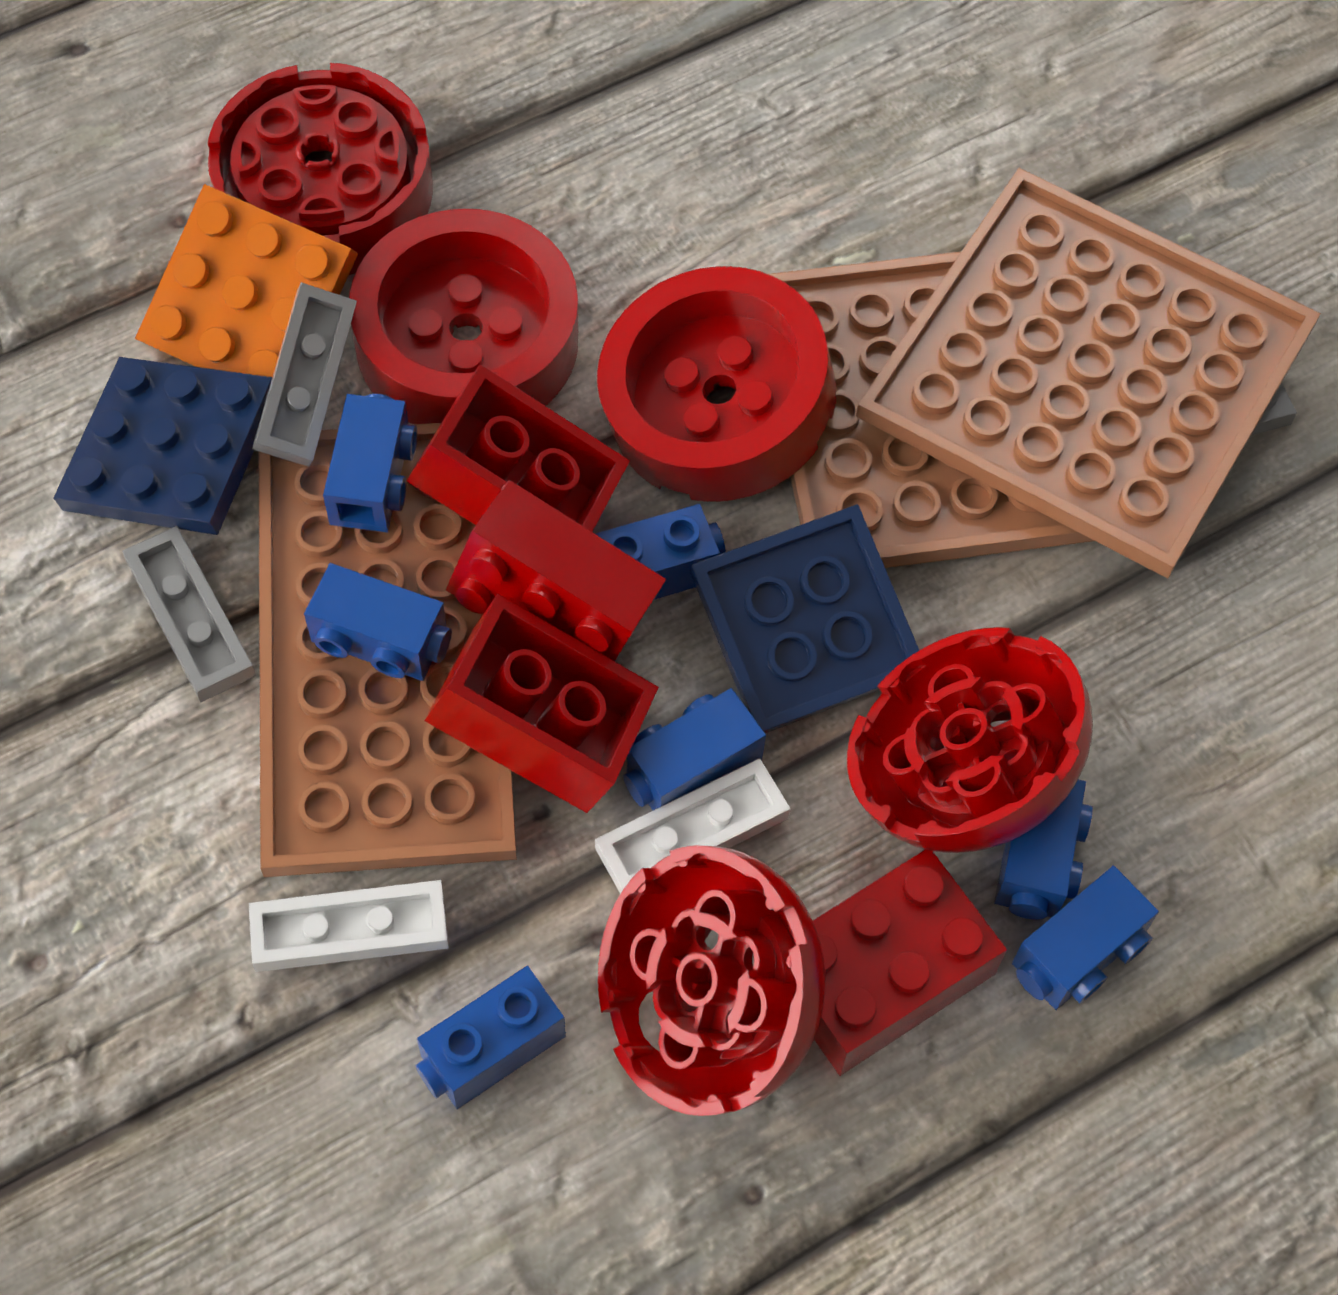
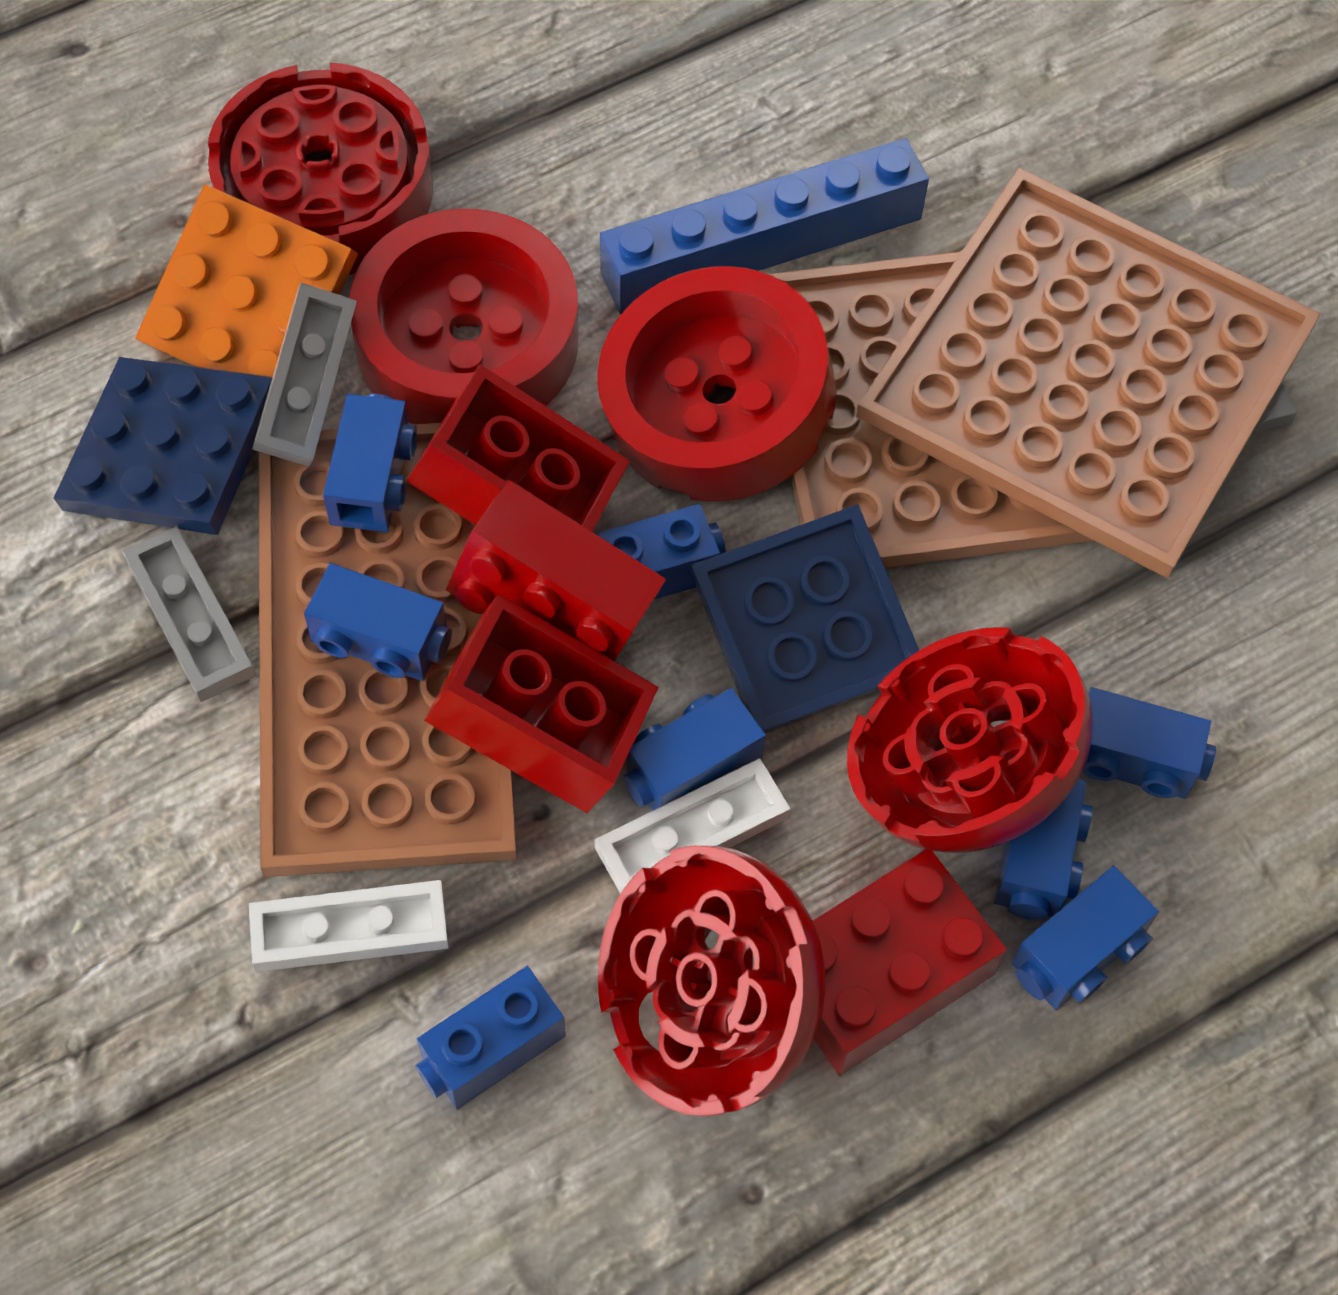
(768, 220): none -> blue brick
(1147, 745): none -> blue brick

